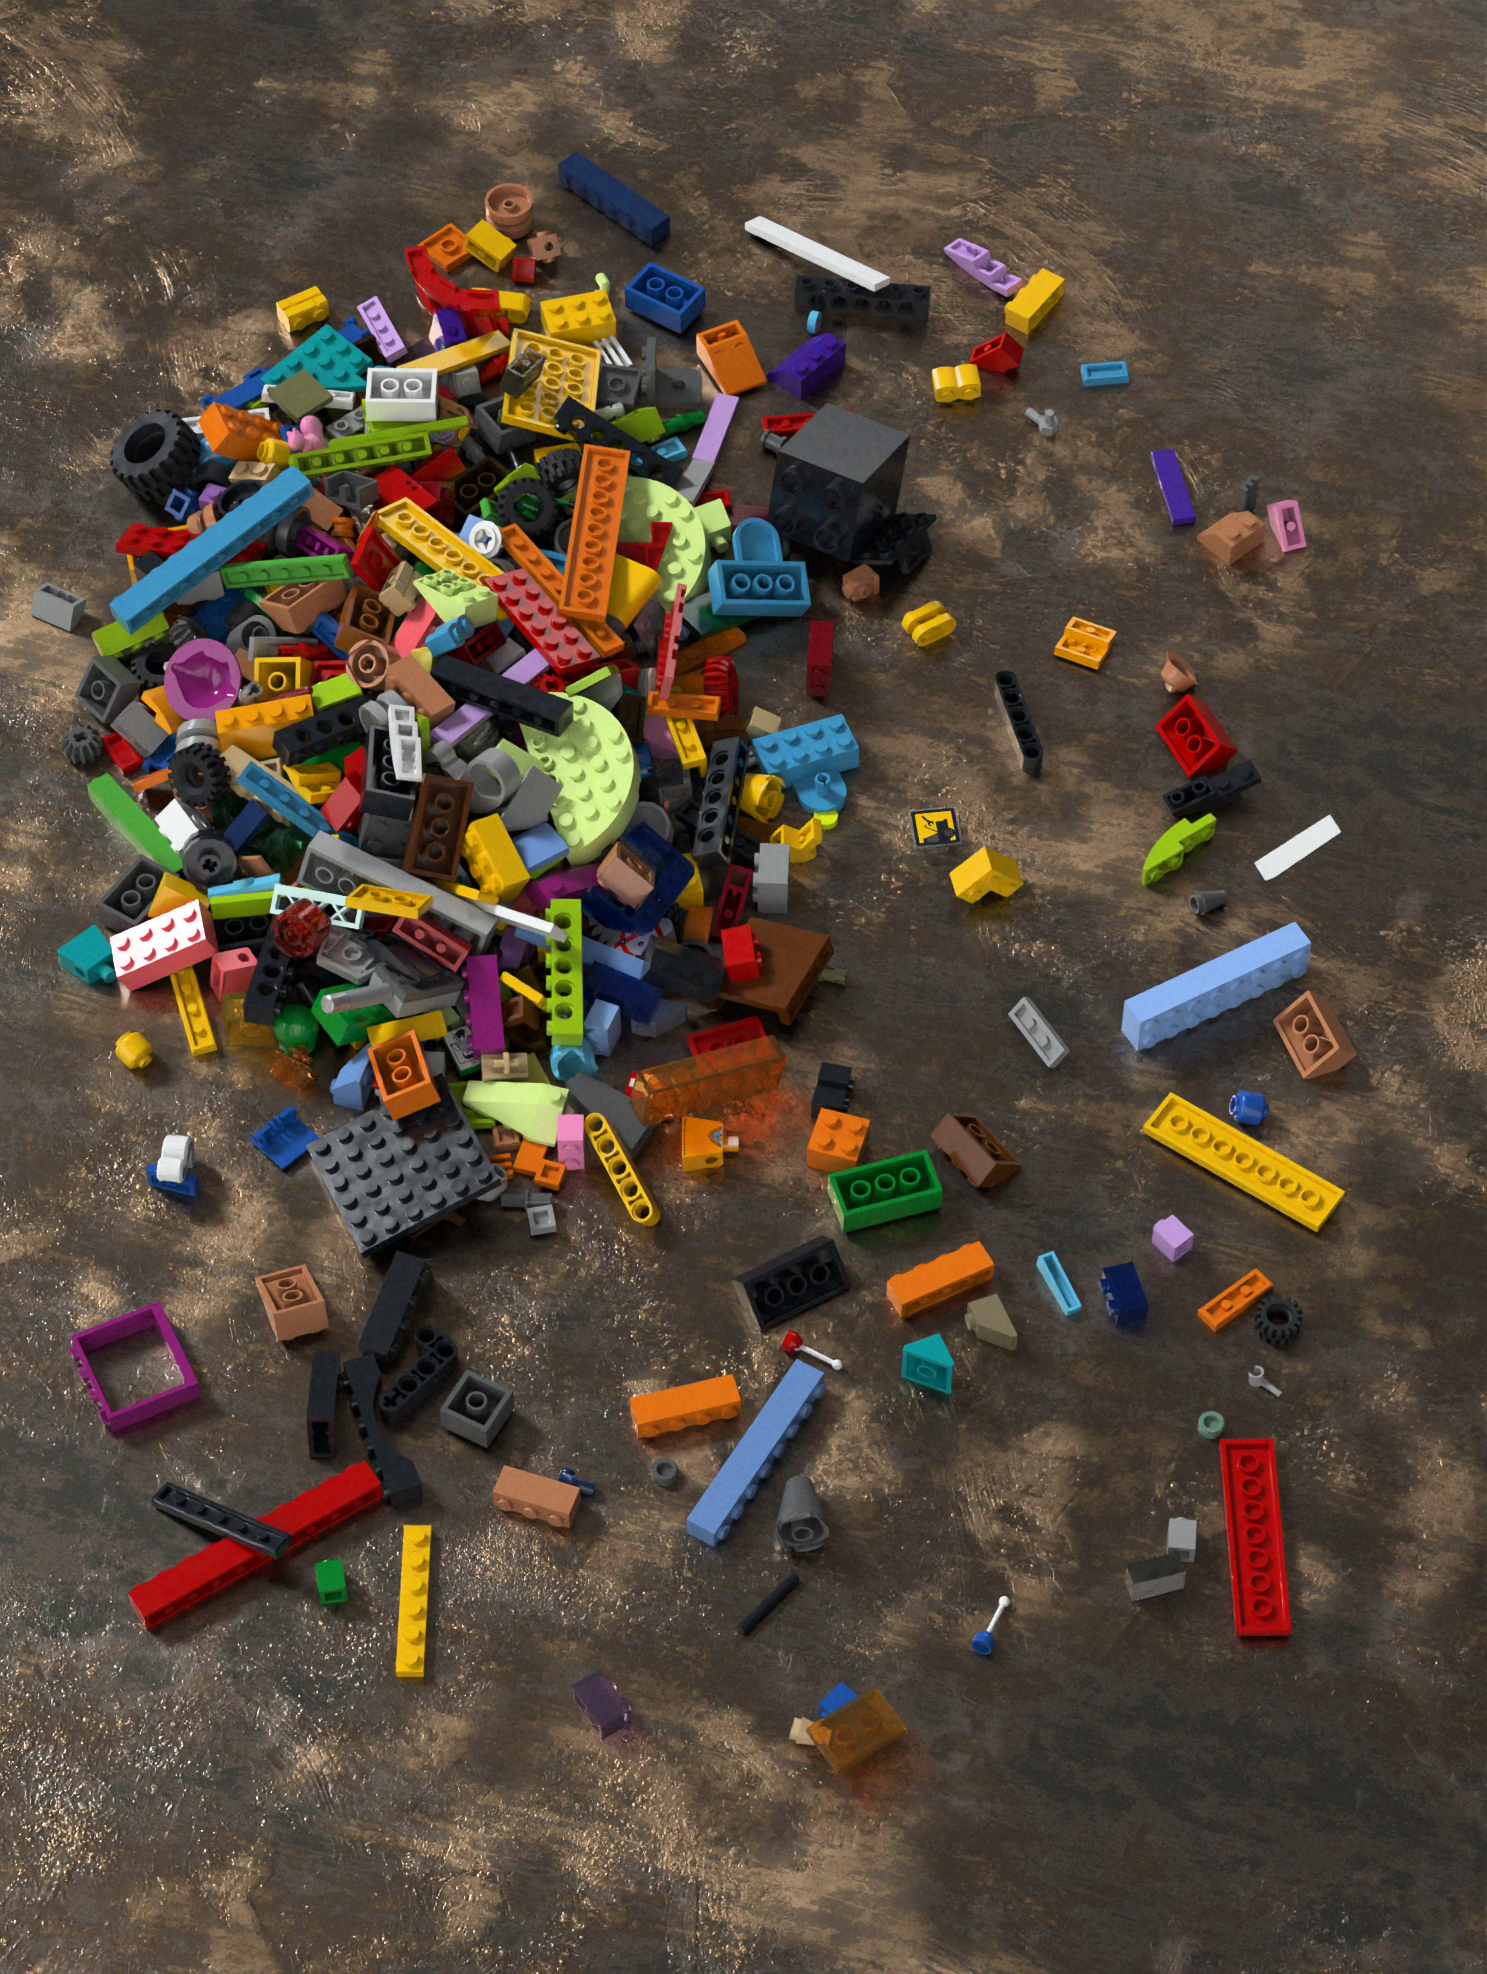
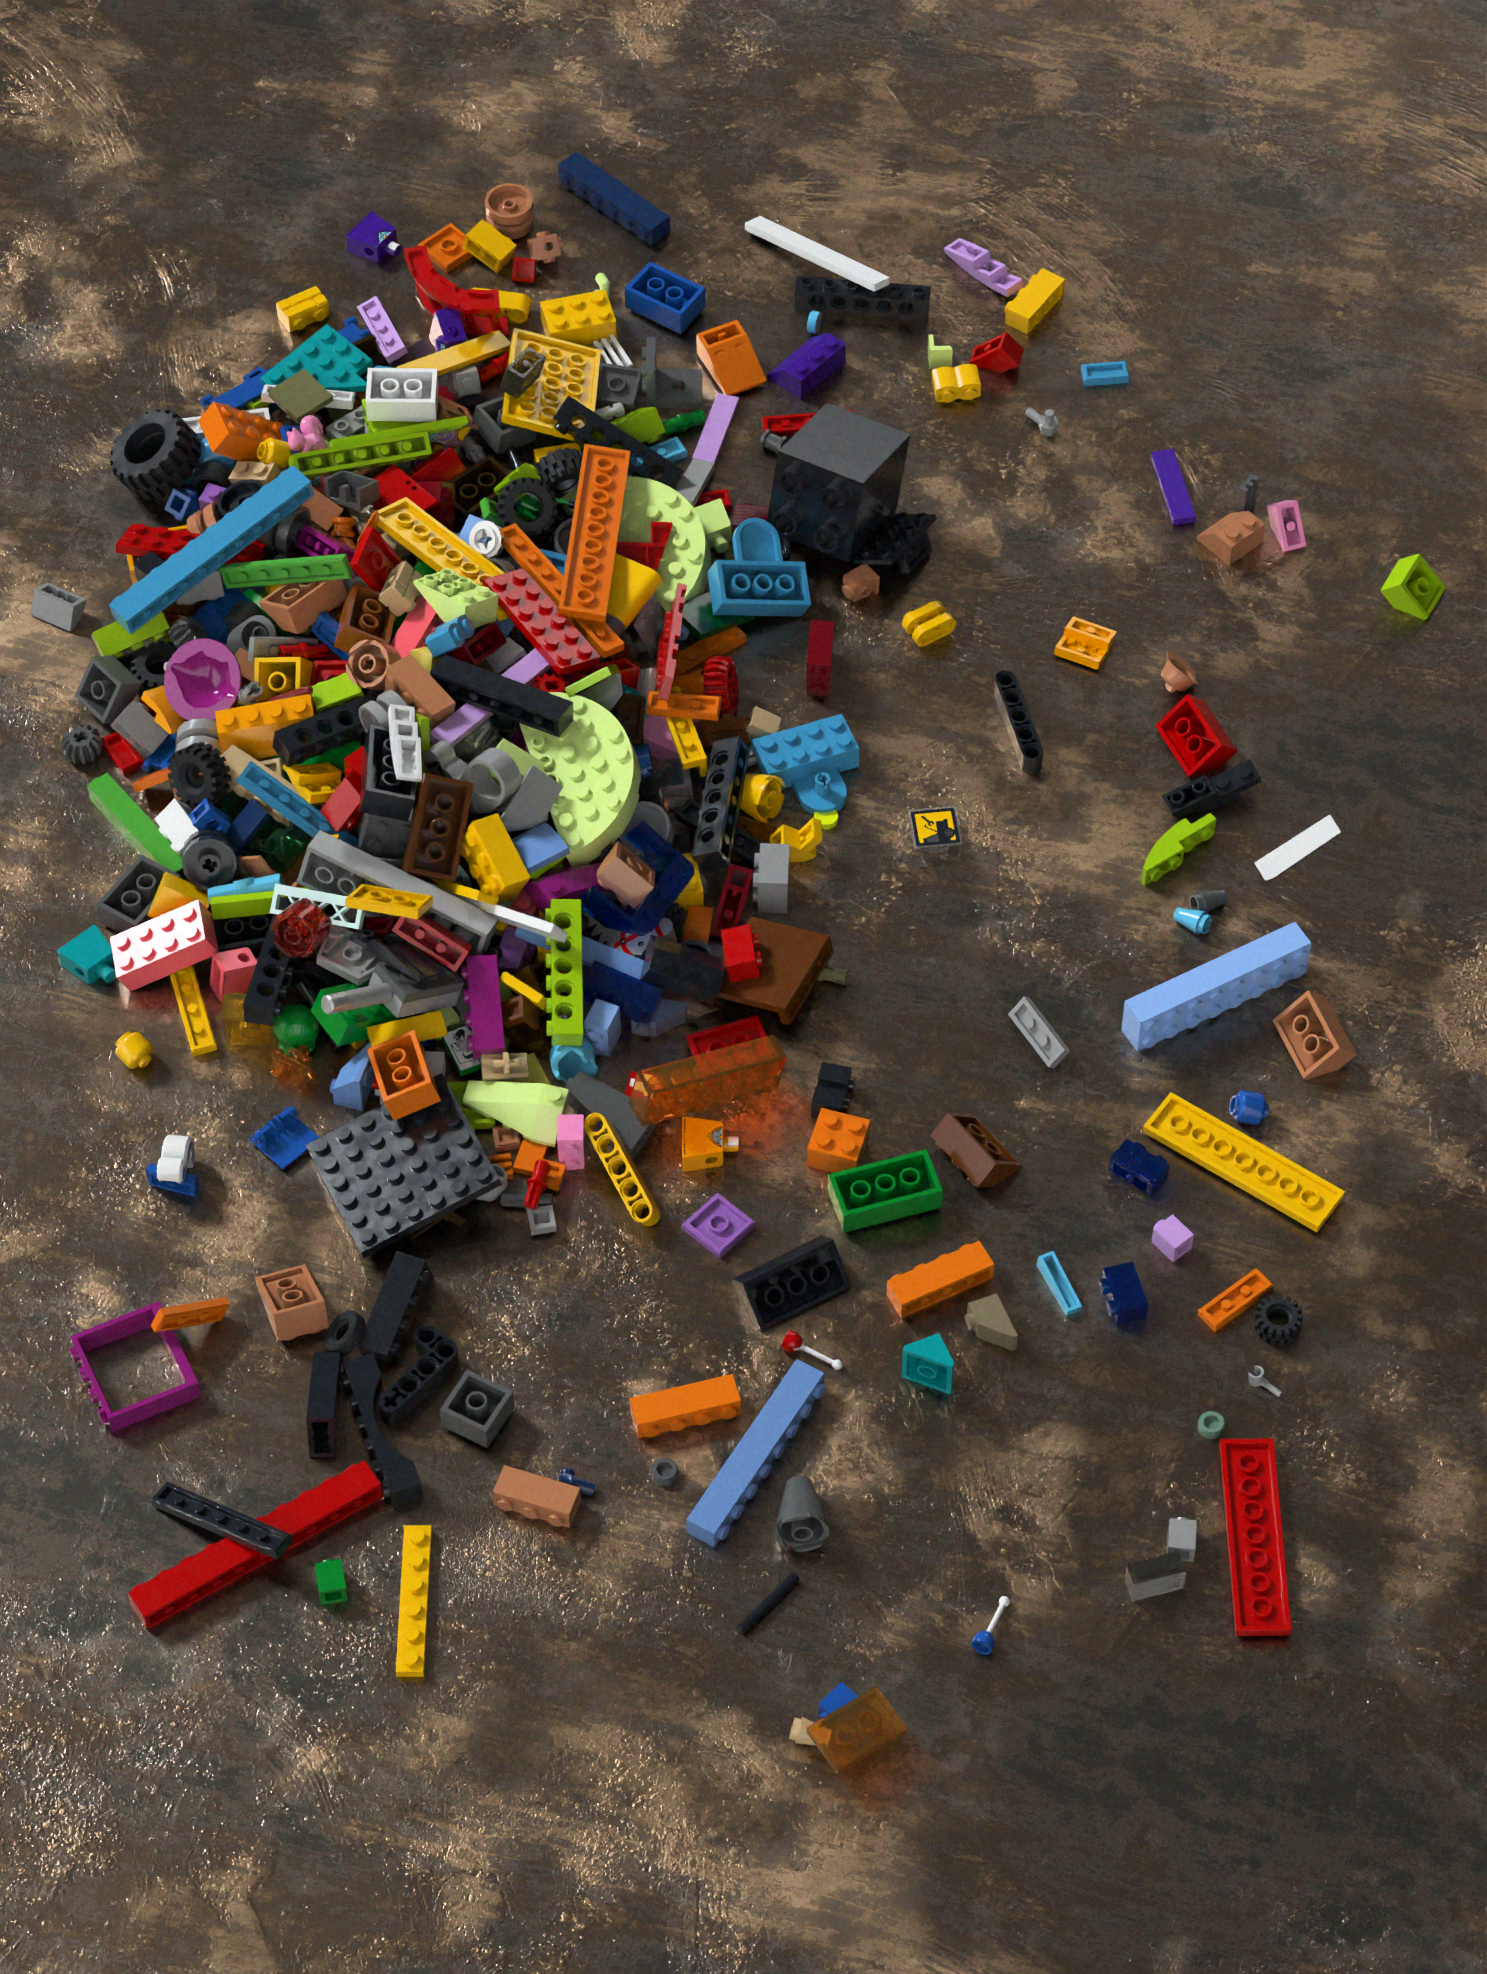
(190, 1314): none -> orange tile
(208, 816): none -> blue brick
(345, 1344): none -> black tyre
(373, 238): none -> dark purple torso
(537, 1184): none -> red axle
(601, 1704): clear purple brick -> none
(718, 1225): none -> medium lavender tile
(939, 355): none -> yellowish green panel
(986, 872): yellow brick -> none
(1139, 1167): none -> clear blue brick
(1195, 920): none -> medium azure cone
(1413, 587): none -> lime slope

